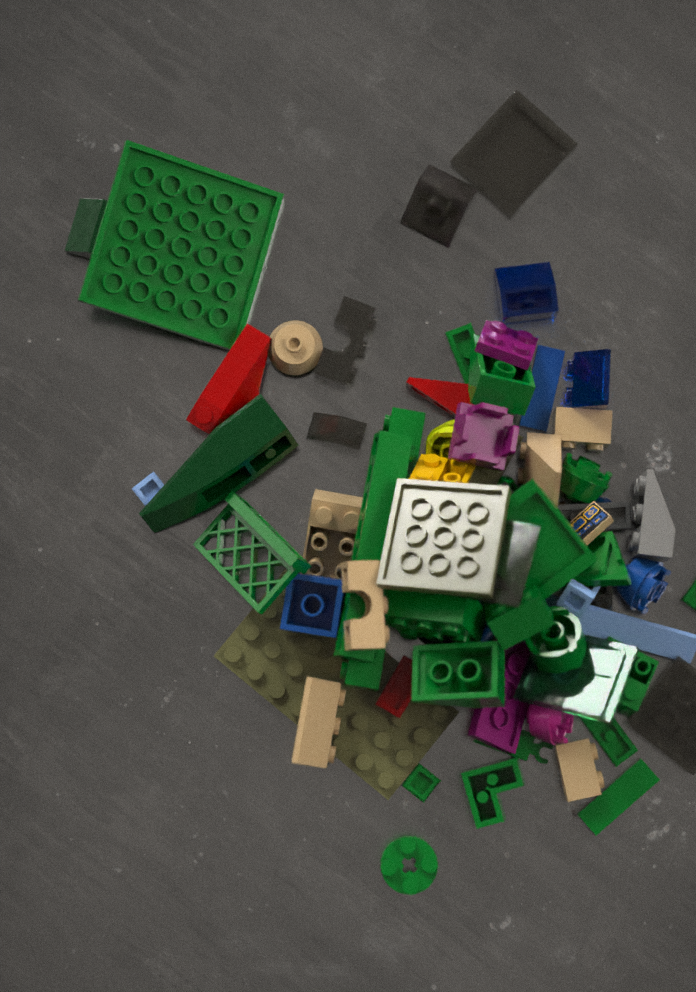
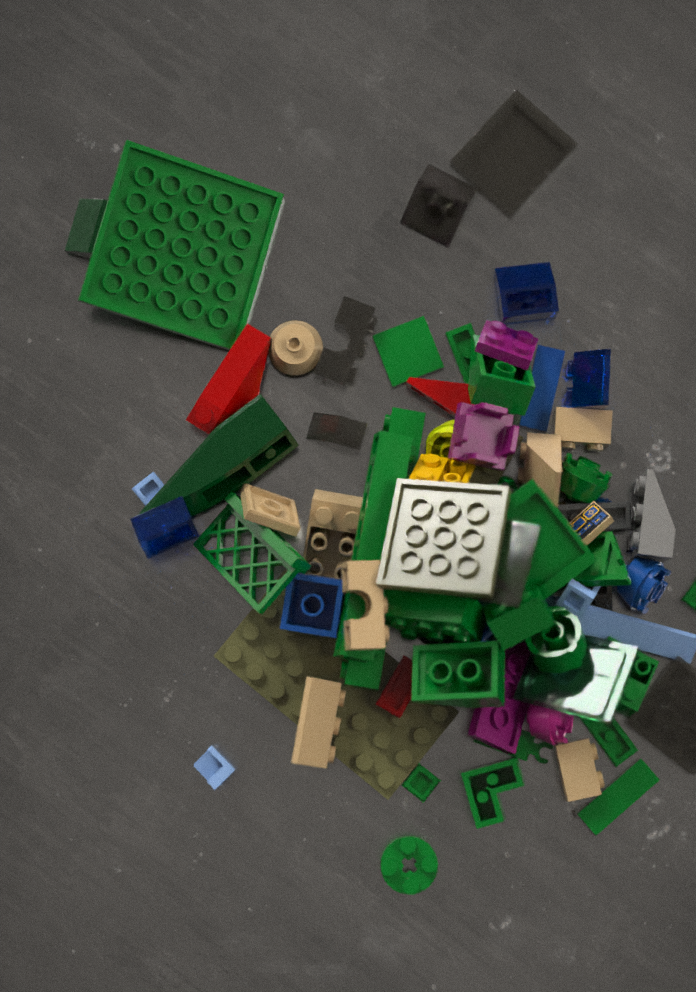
(165, 527): none -> clear blue slope
(214, 767): none -> light blue panel
(269, 509): none -> tan tile
(408, 351): none -> green tile

